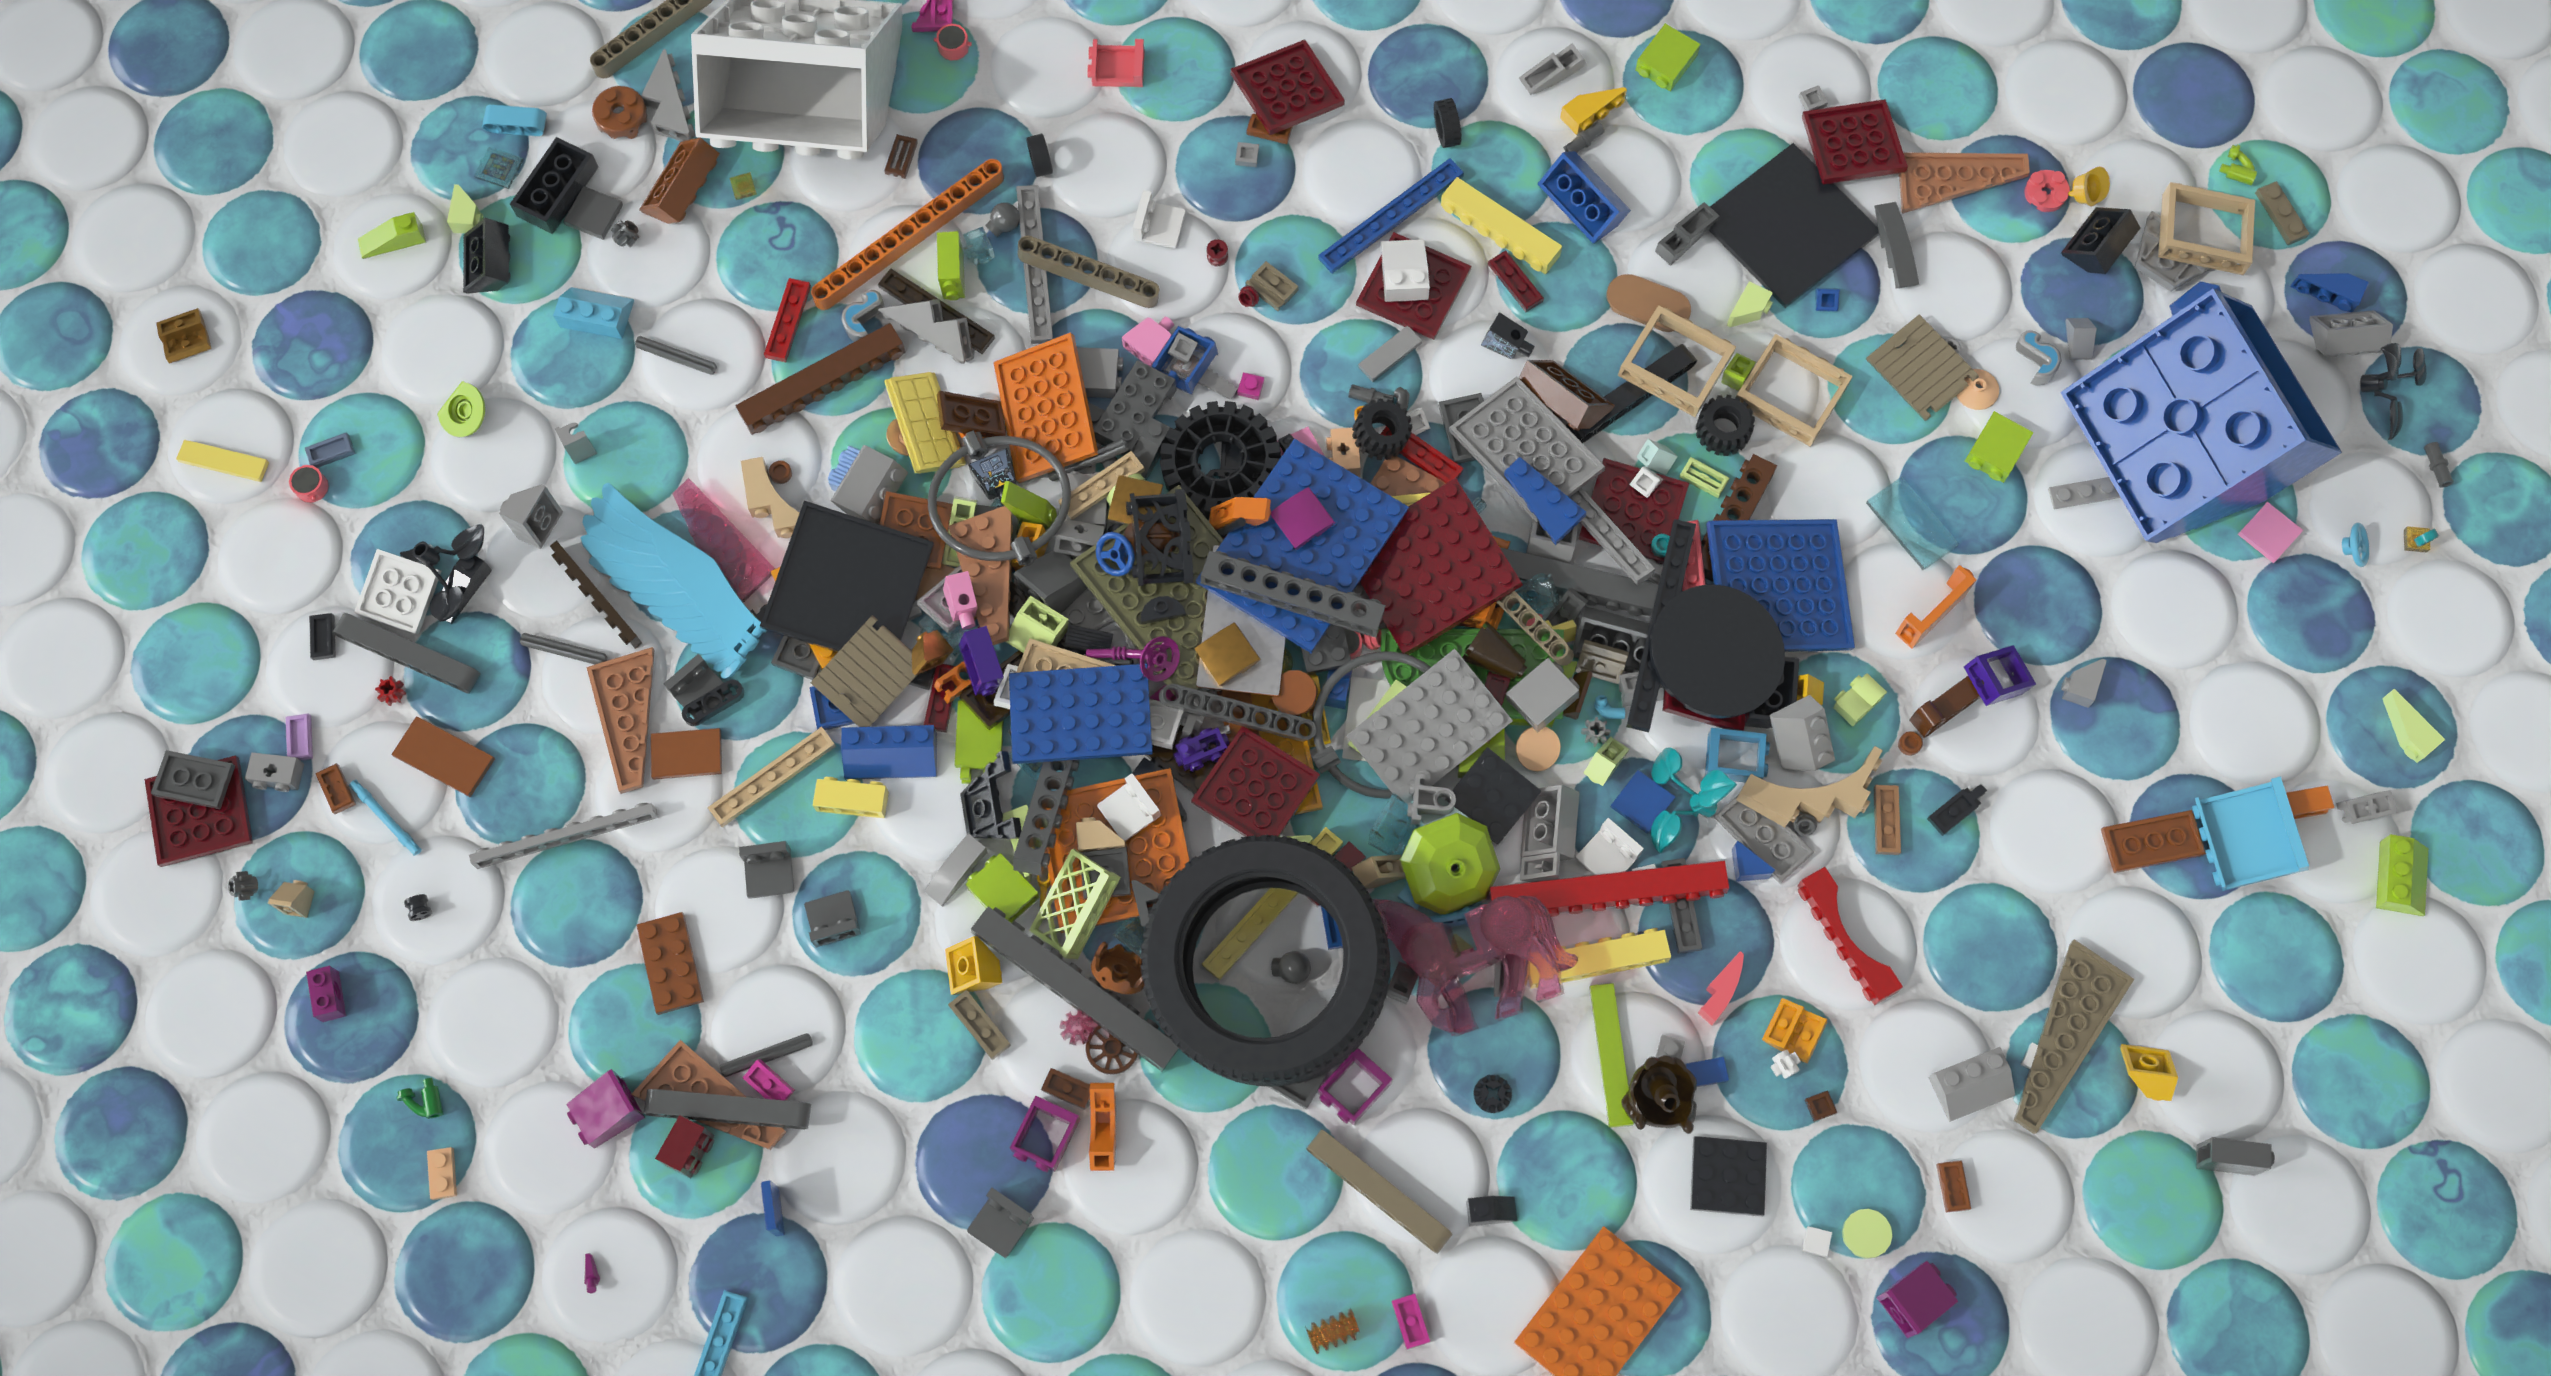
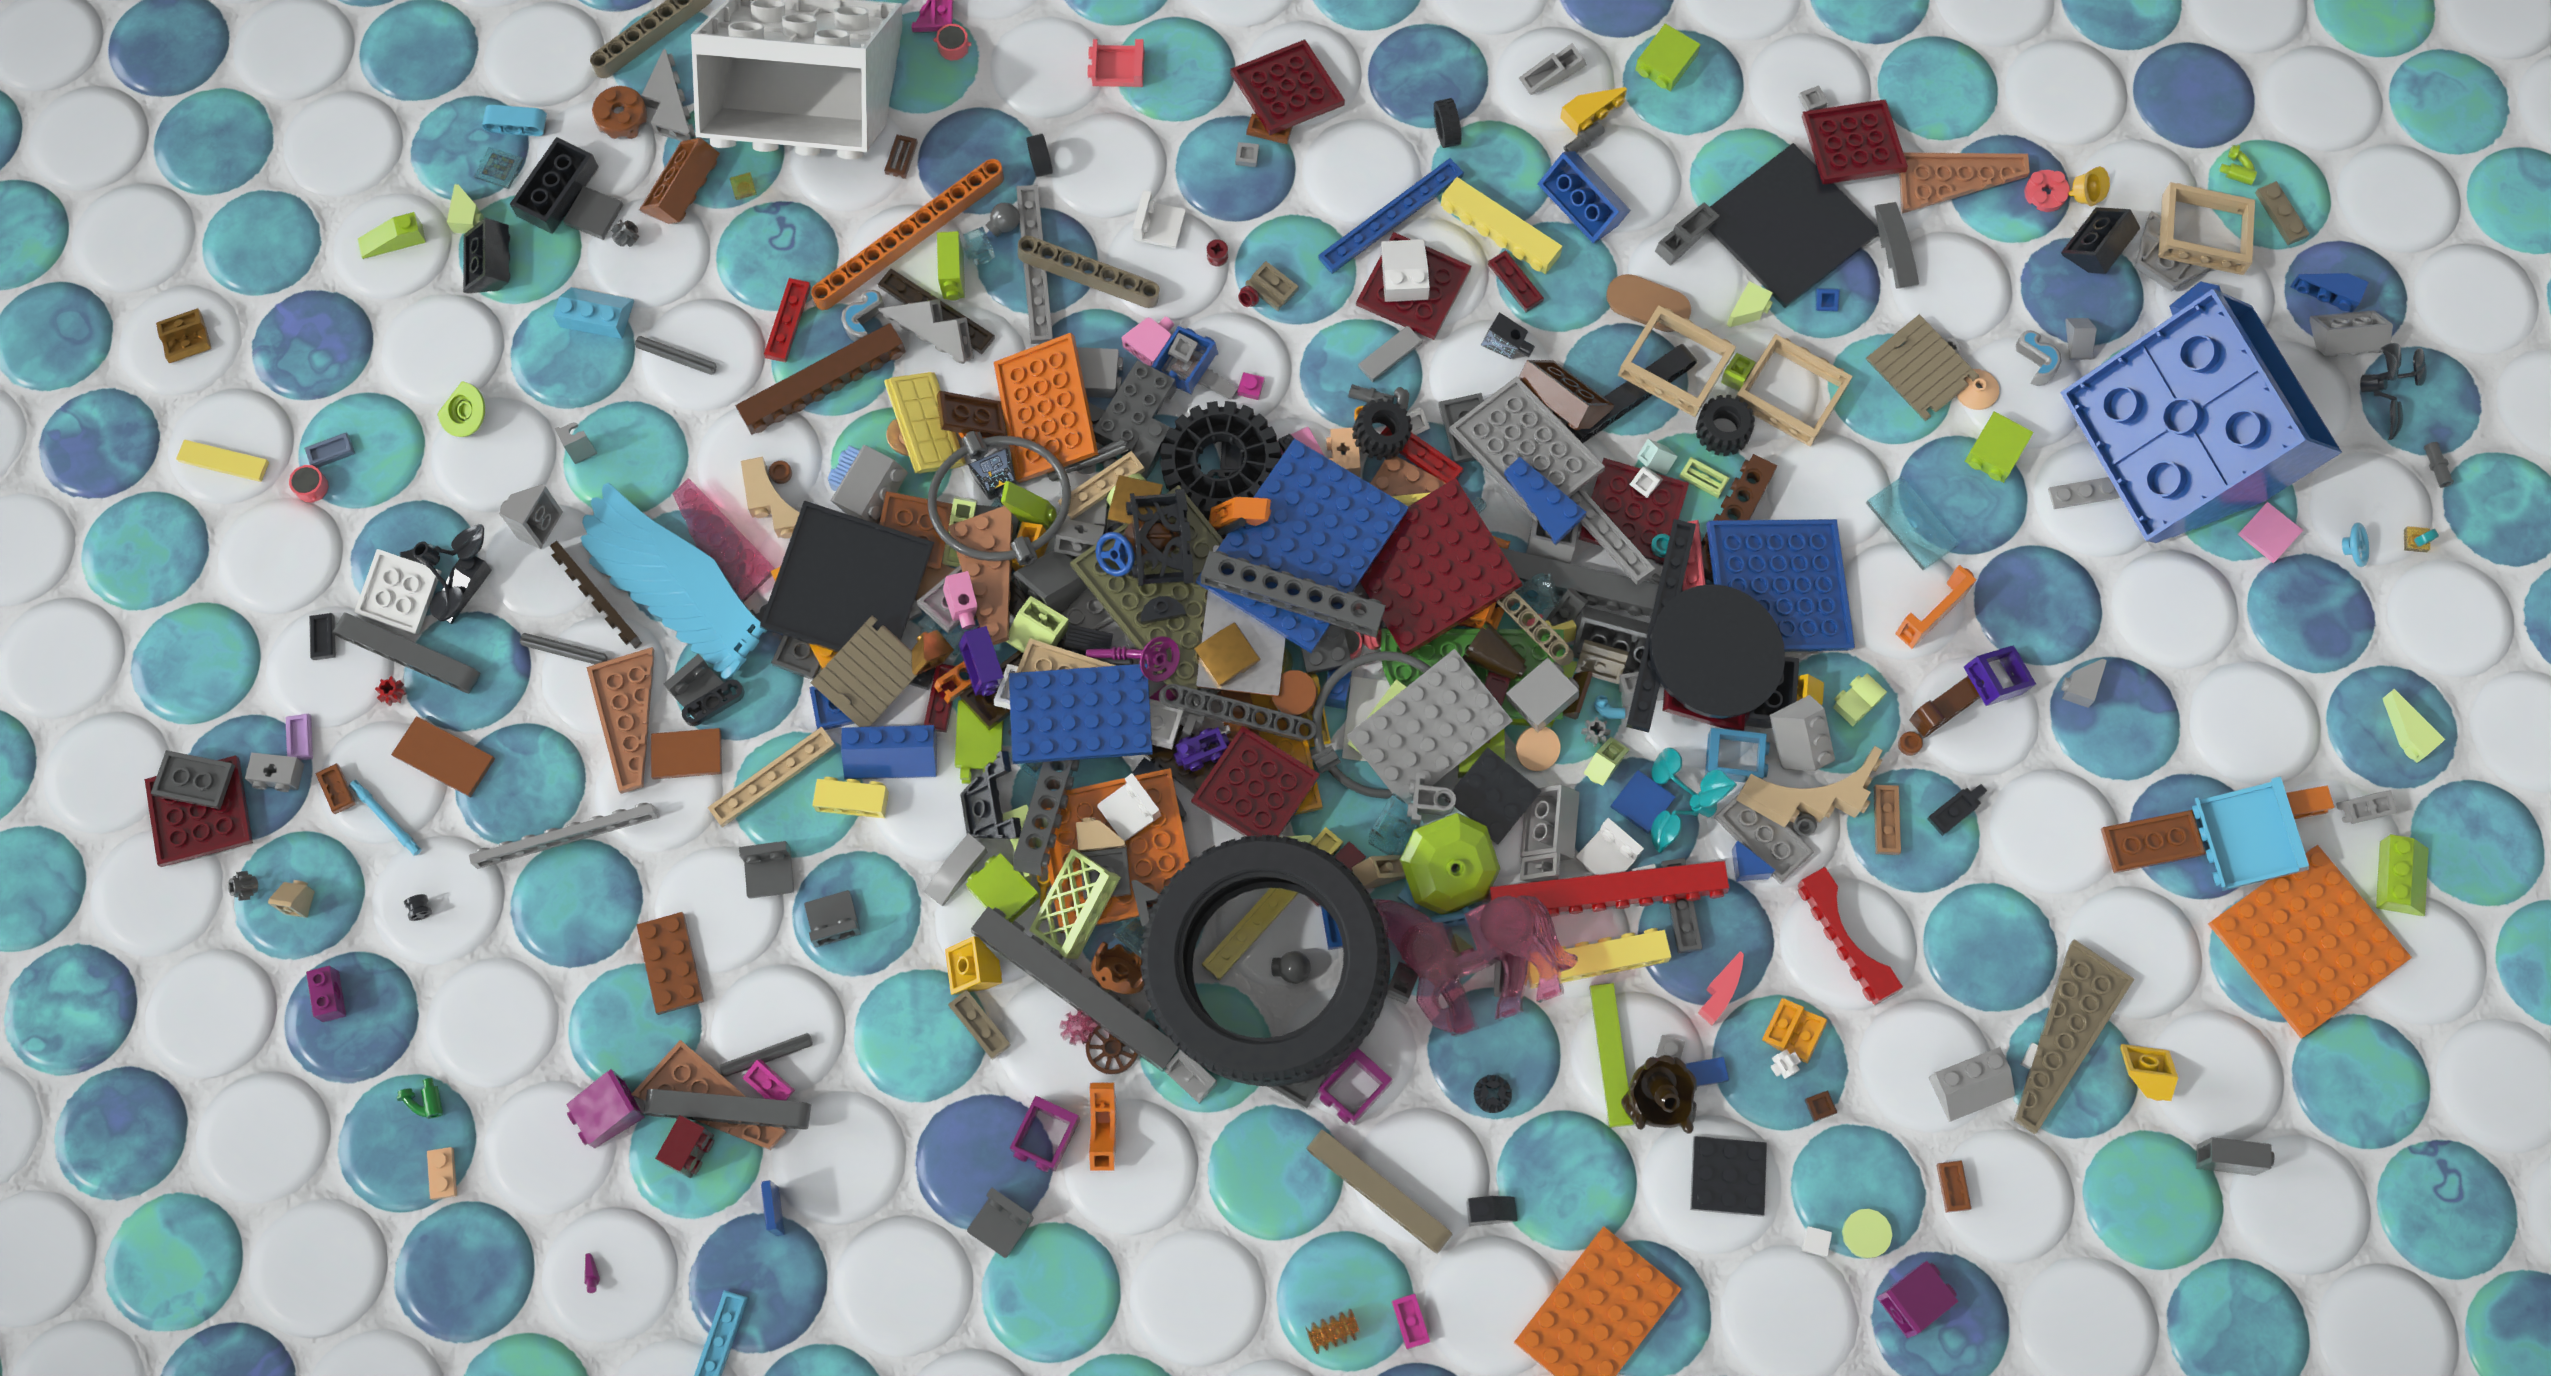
(1067, 1088): reddish brown plate -> none
(1190, 1076): none -> light grey hinge
(1302, 518): magenta slope -> none
(2309, 942): none -> orange plate

